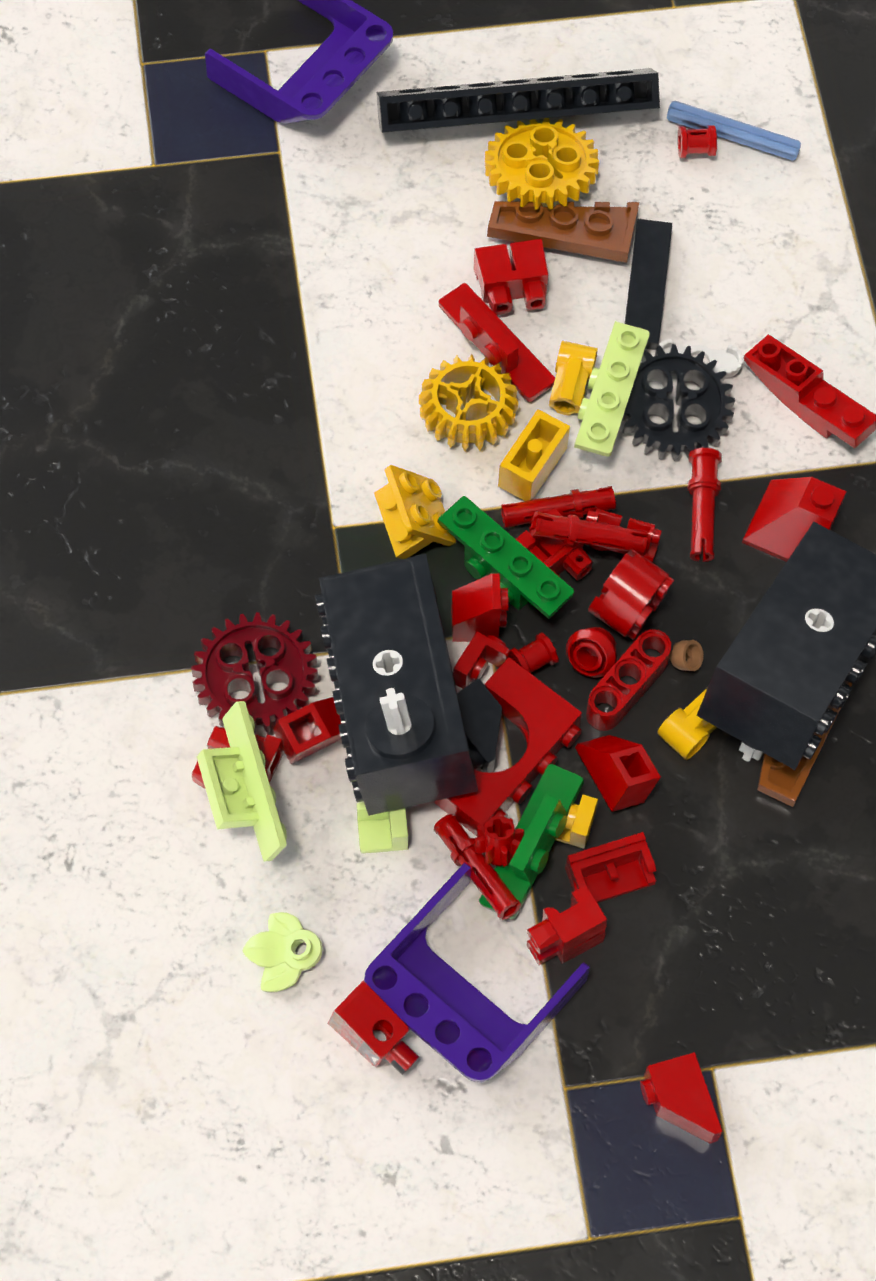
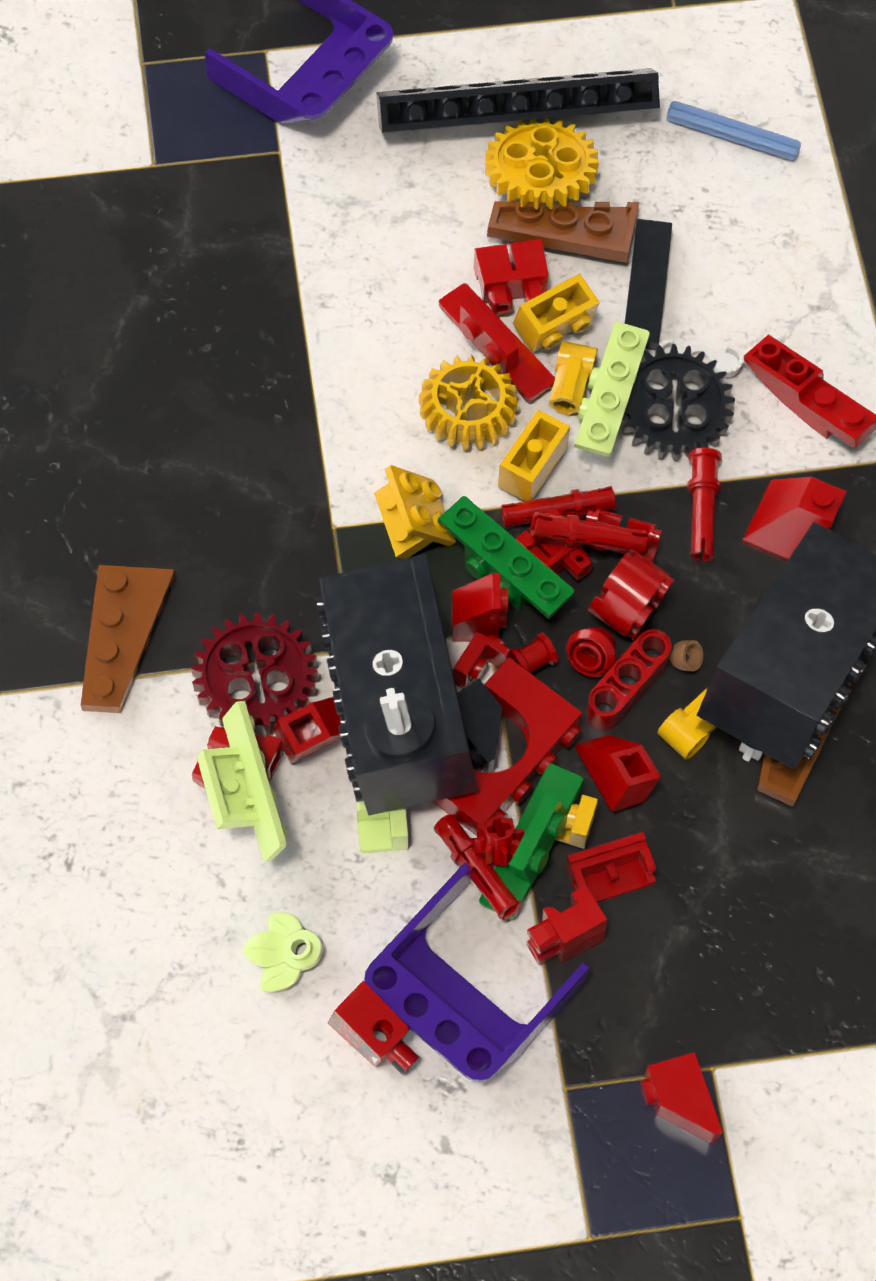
(120, 631): none -> dark orange wing
(556, 313): none -> yellow brick
(697, 141): red bush -> none

